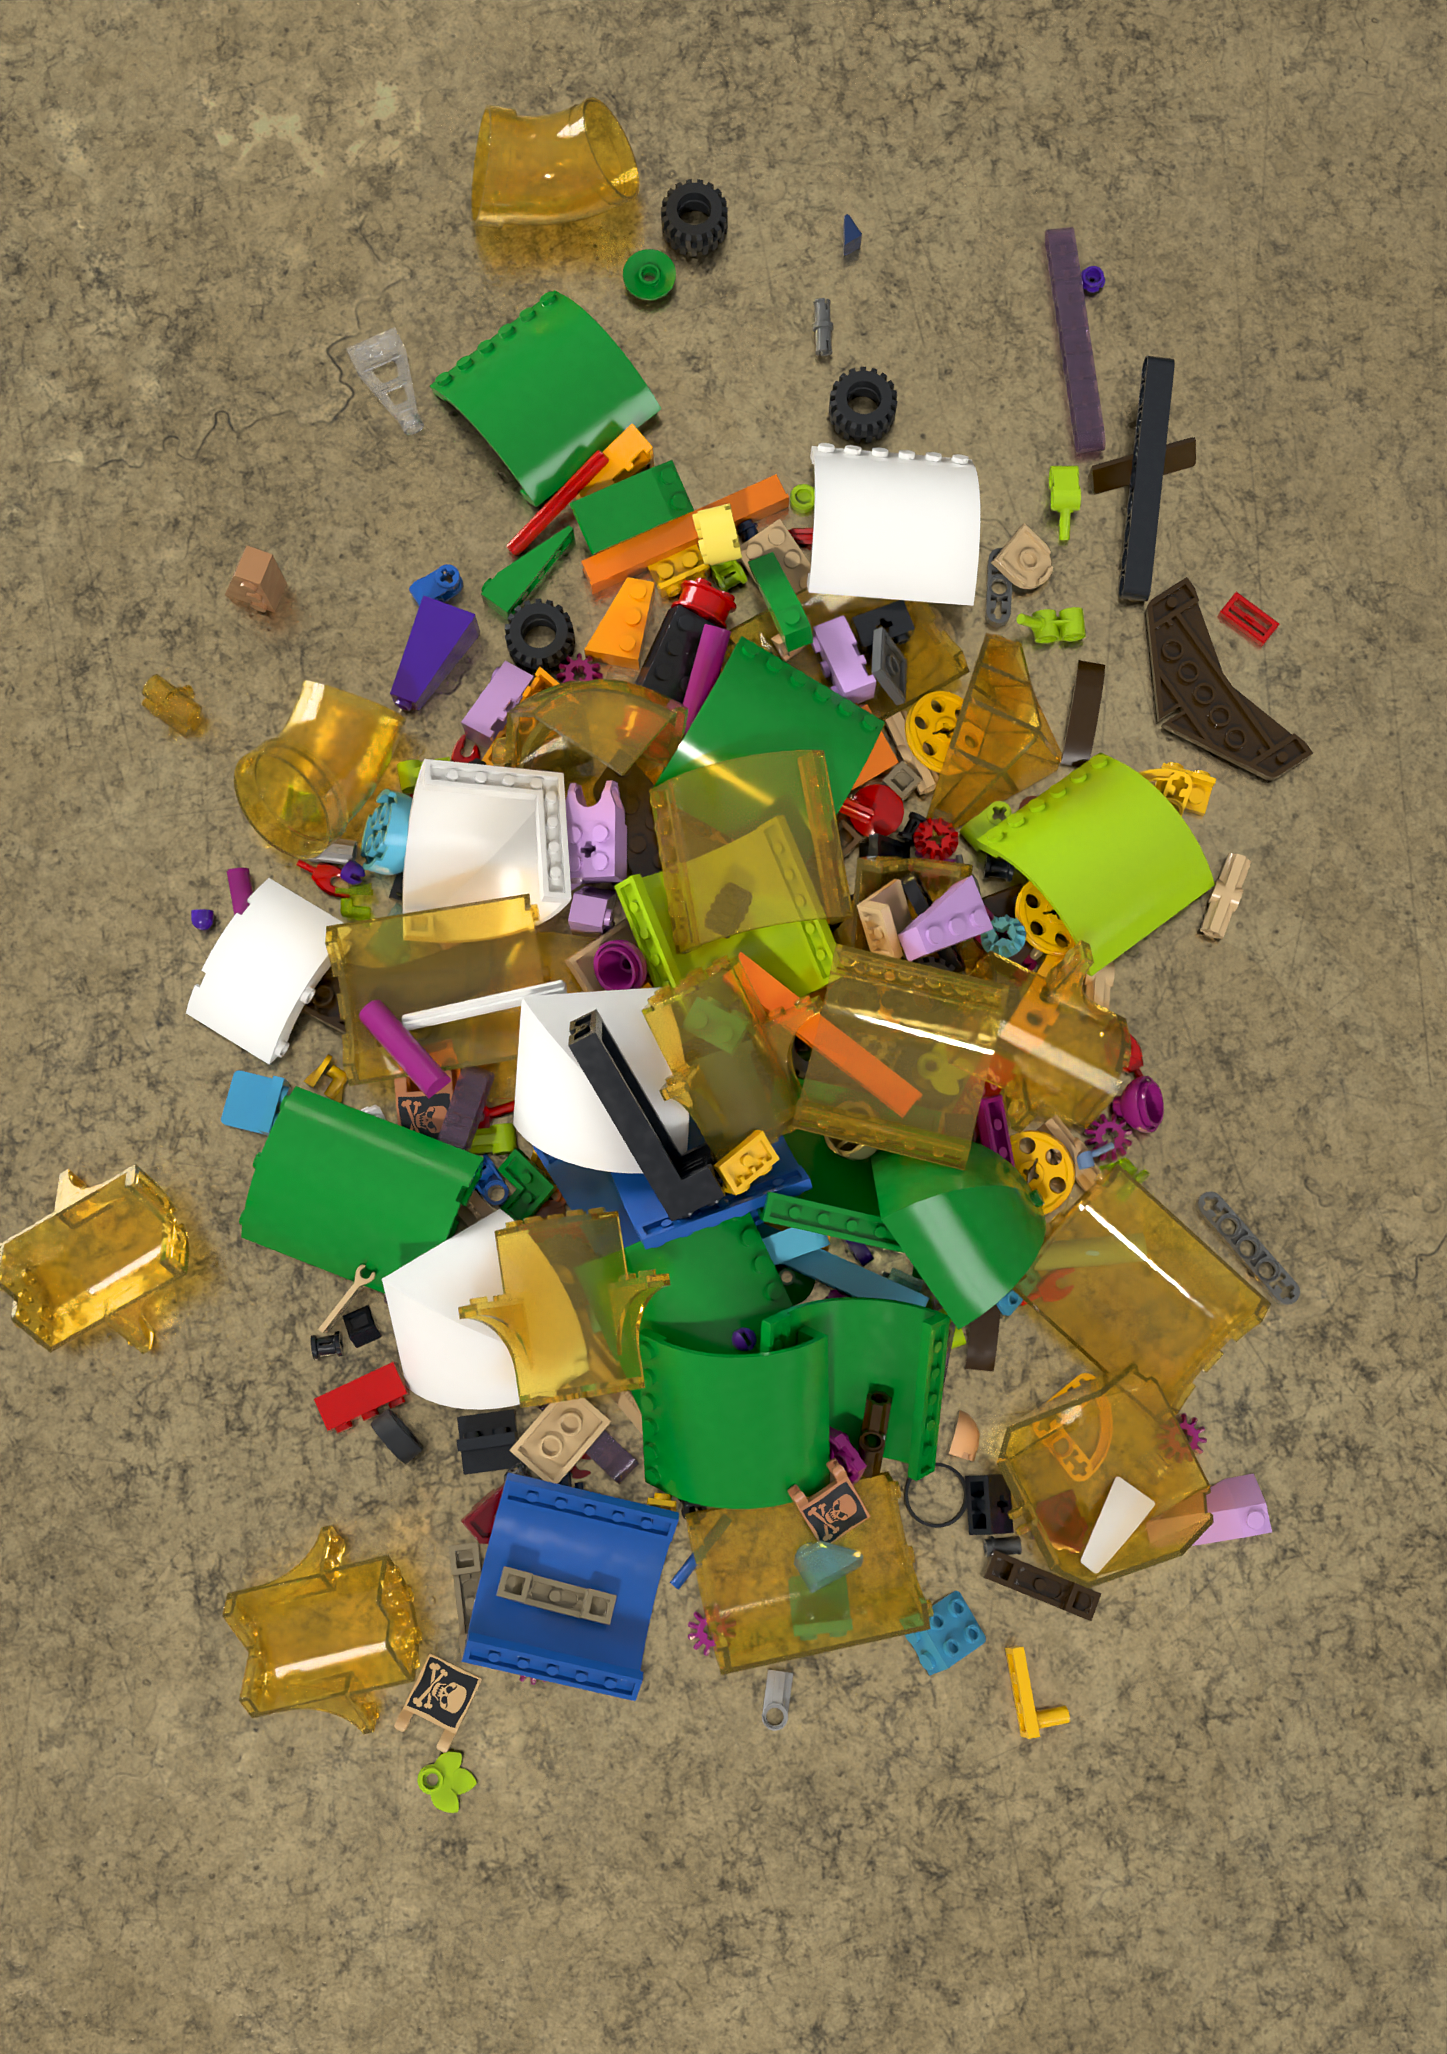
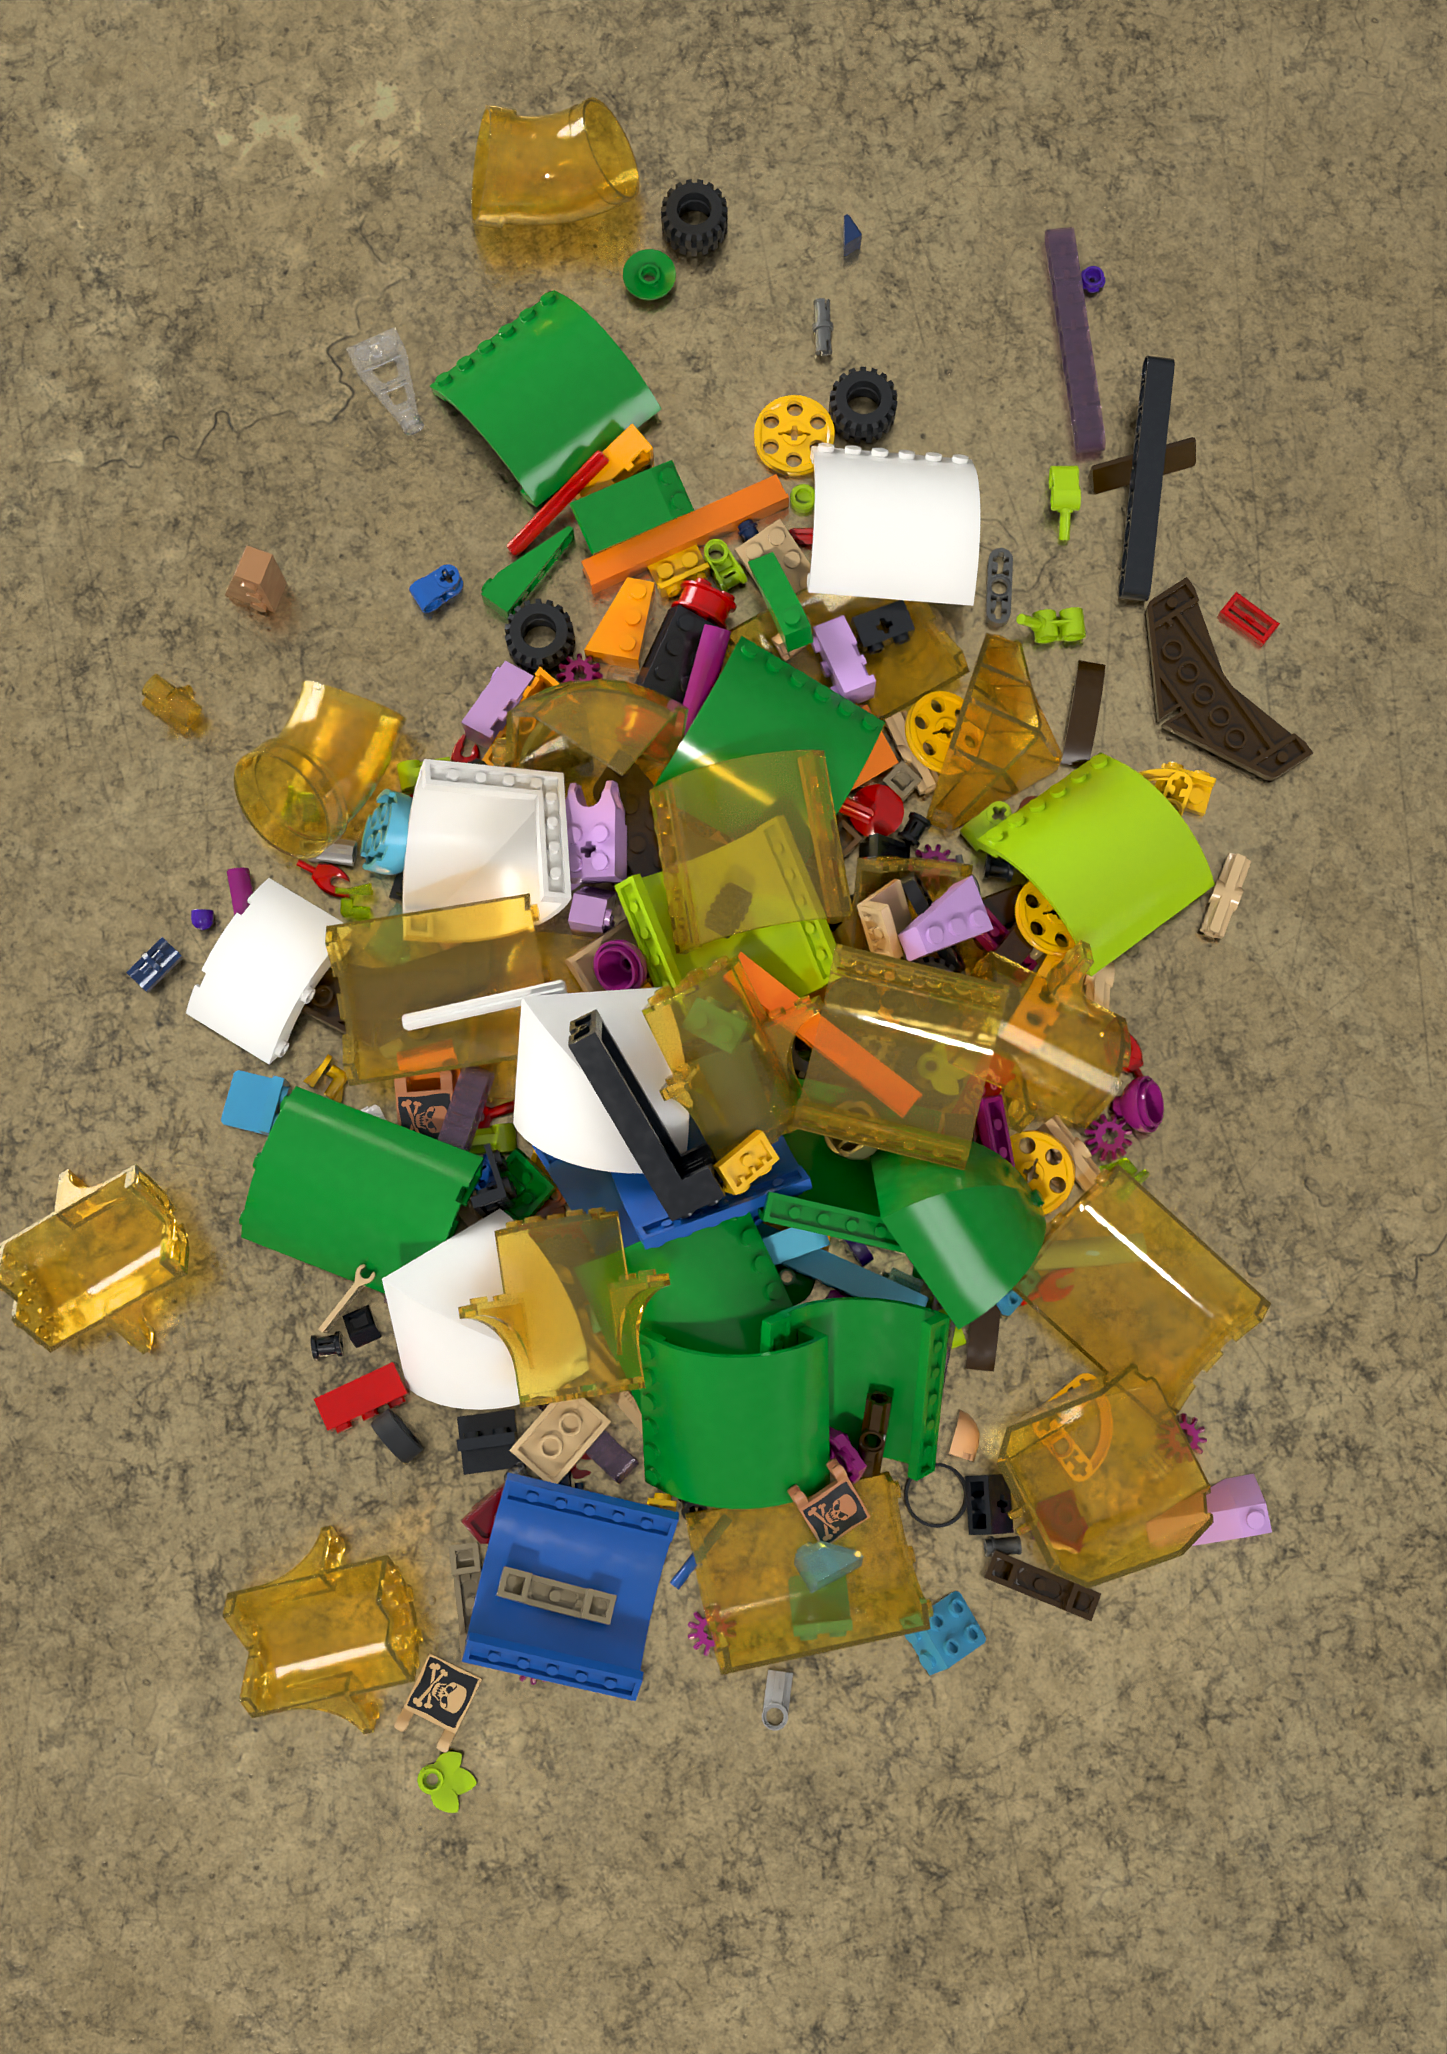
(154, 964): none -> dark blue hips
(352, 873): dark purple hinge -> none
(403, 1048): magenta brick -> none
(433, 649): dark purple slope -> none
(489, 1199): none -> black bracket
(719, 535): light yellow brick -> none
(738, 1341): dark purple hinge -> none
(787, 424): none -> yellow wedge
(889, 666): dark grey tile -> none
(930, 849): red gear -> none
(1004, 947): medium azure gear -> none
(1025, 559): tan tile -> none
(1029, 1719): yellow piece -> none
(1085, 1159): medium blue hand -> none
(1117, 1521): white sticker -> none
(1260, 1255): dark grey beam -> none

